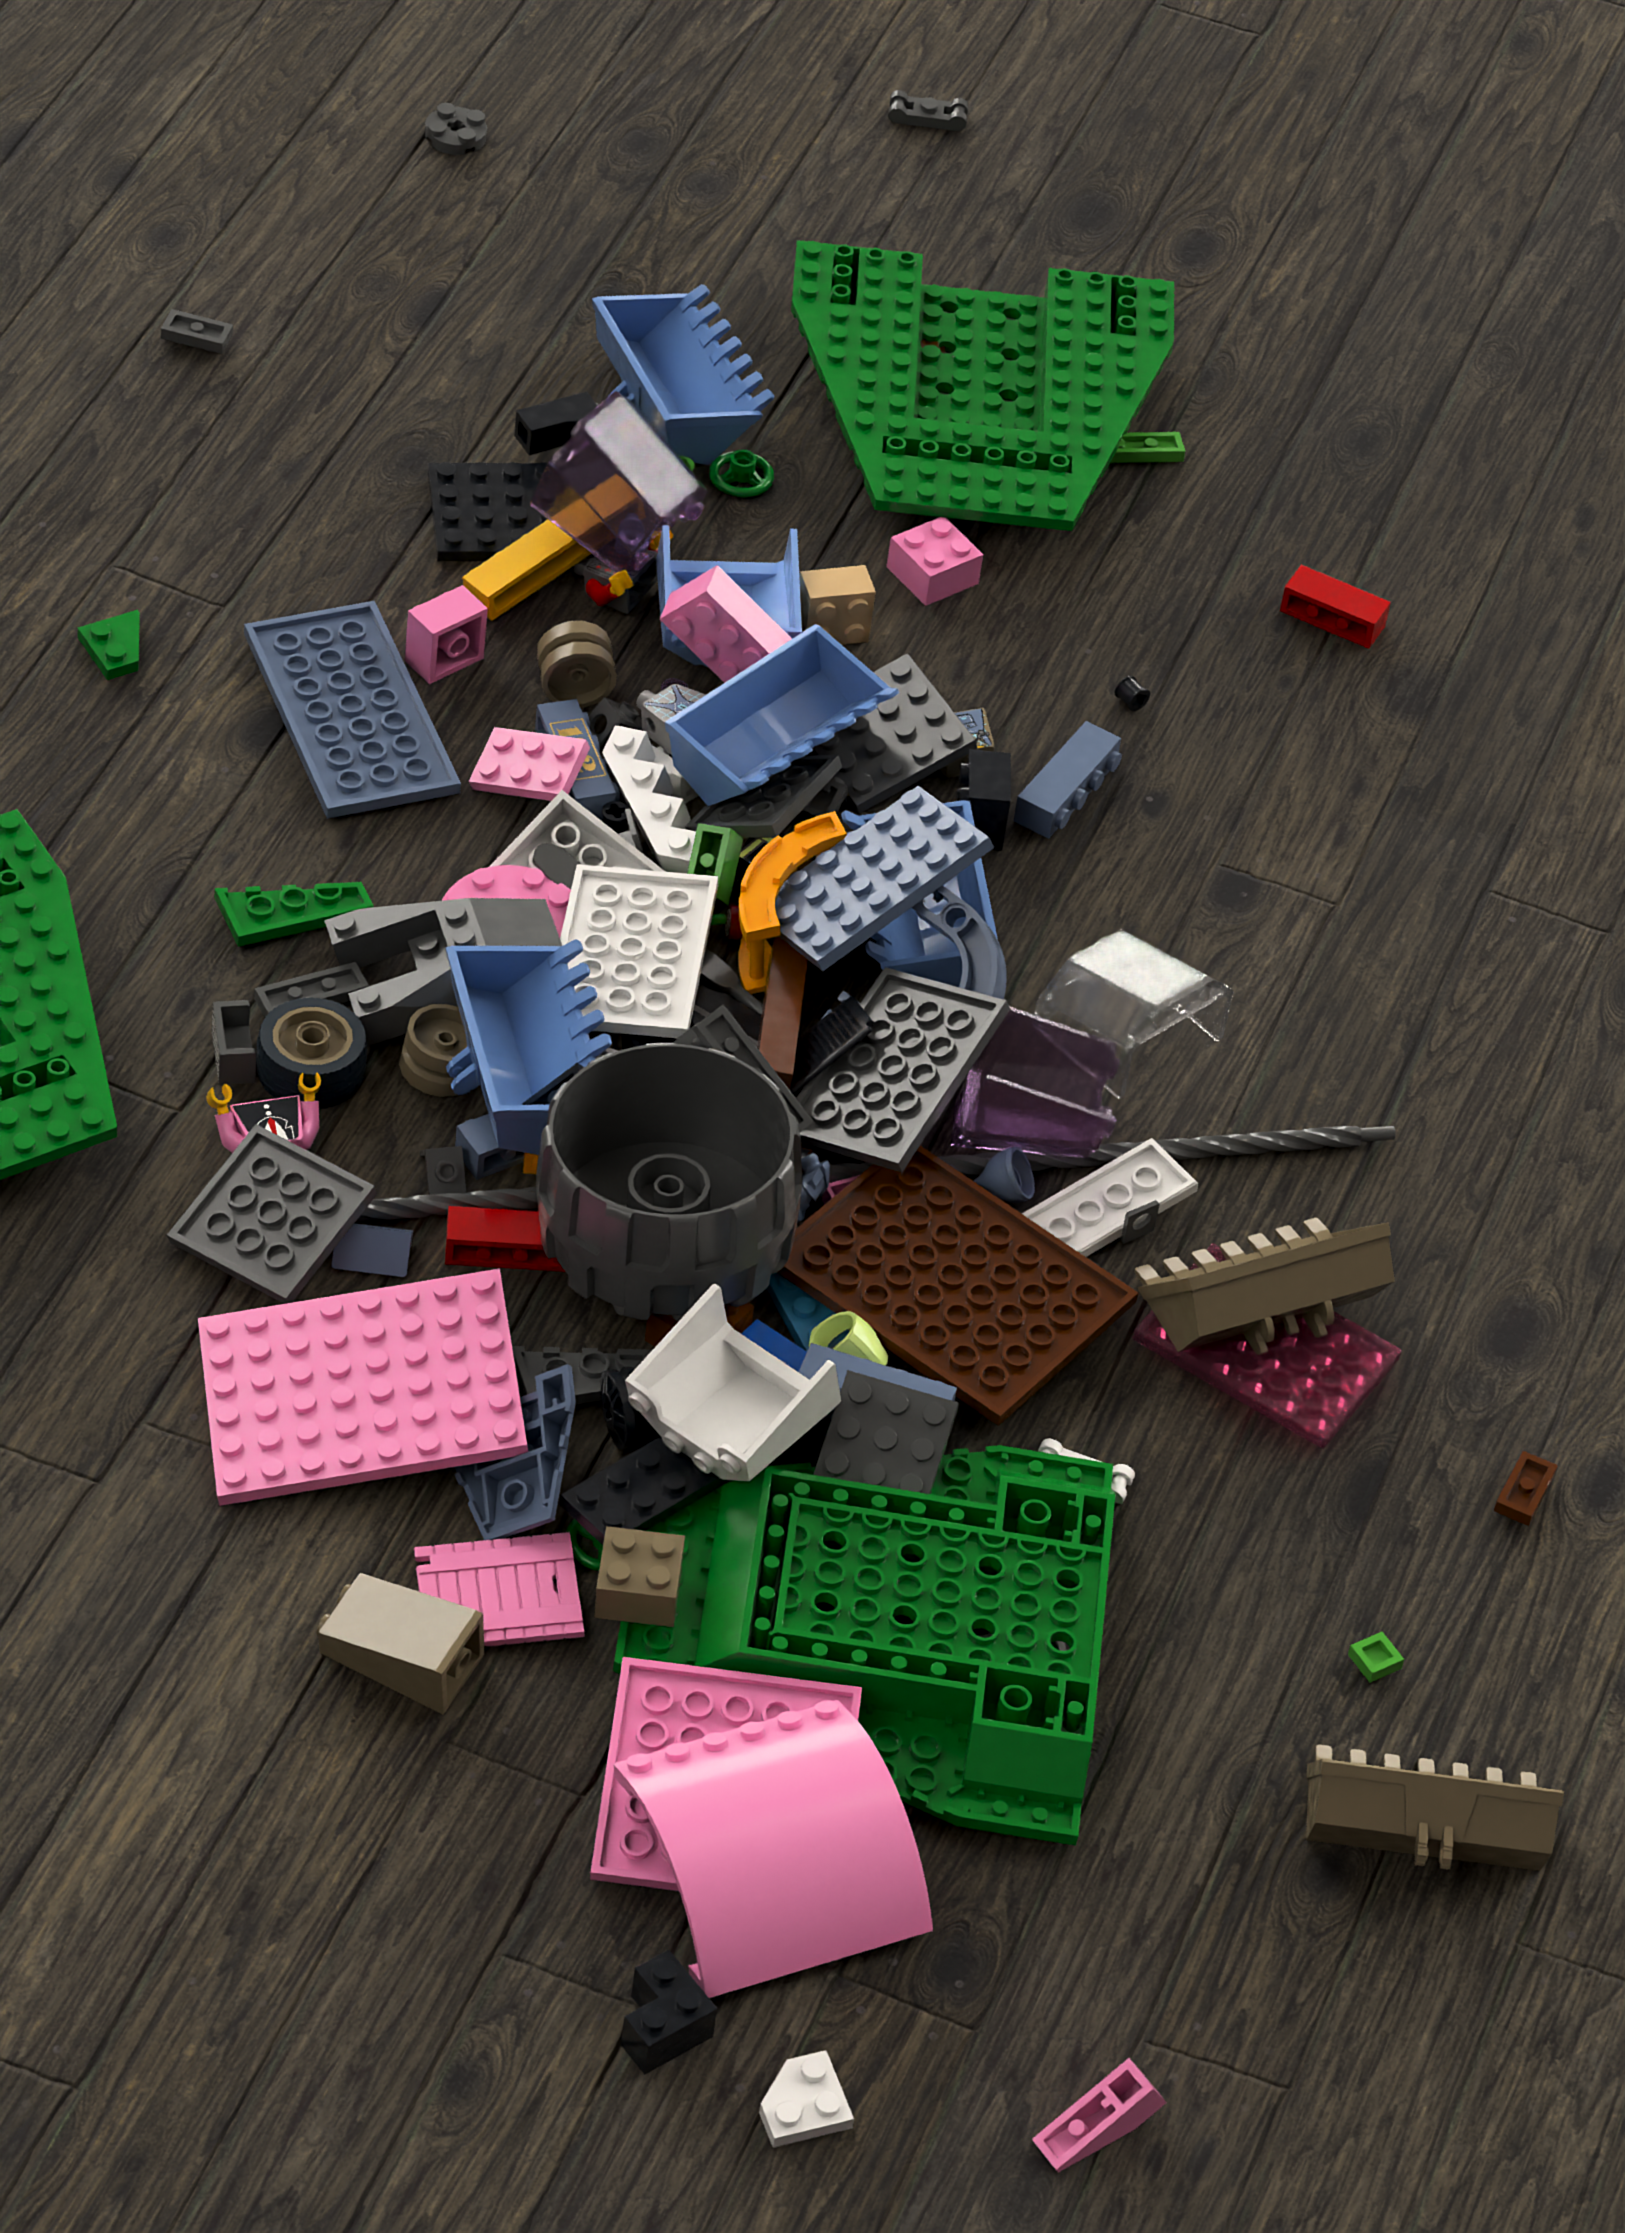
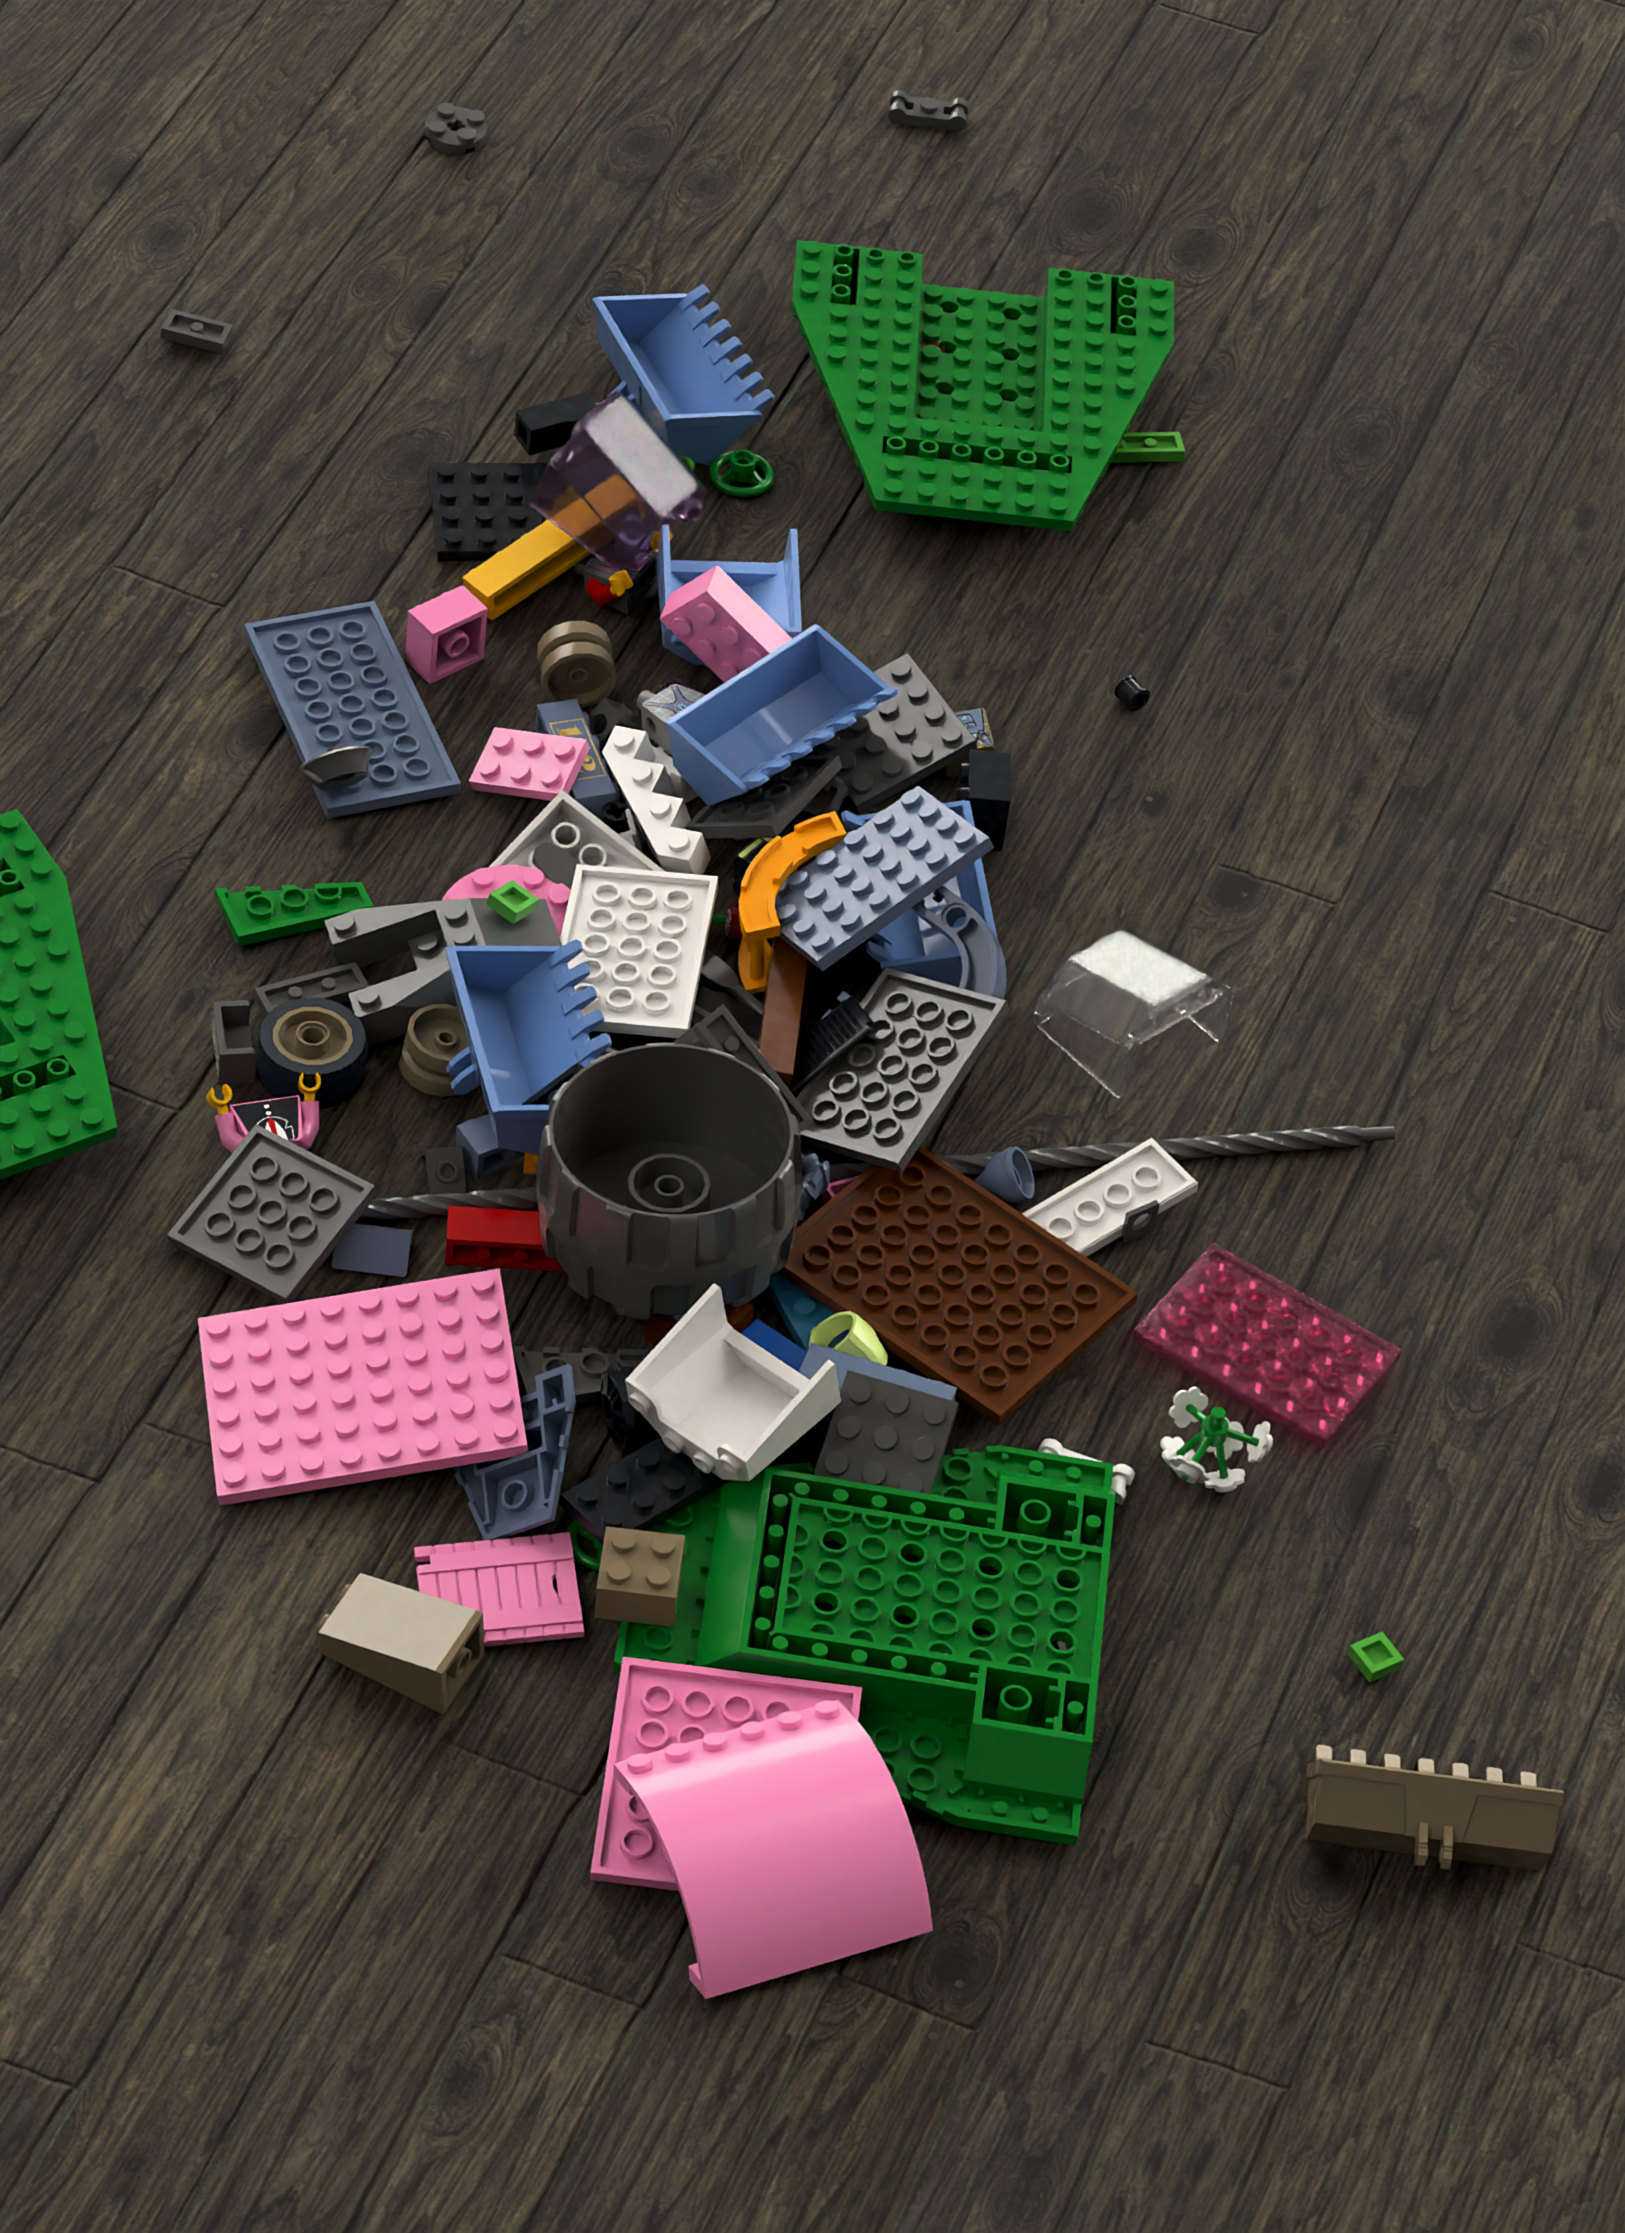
(113, 644): green wing -> none
(338, 767): none -> dark grey piece
(512, 902): none -> bright green plate
(671, 2013): black brick -> none
(716, 854): bright green brick -> none
(805, 2101): white plate -> none
(838, 602): tan brick -> none
(934, 560): bright pink brick -> none
(1037, 1090): clear purple windscreen -> none
(1068, 780): sand blue brick -> none
(1100, 2116): bright pink slope -> none
(1217, 1436): none -> white plant
(1268, 1286): dark tan piece -> none
(1335, 606): red brick -> none
(1525, 1488): reddish brown plate -> none

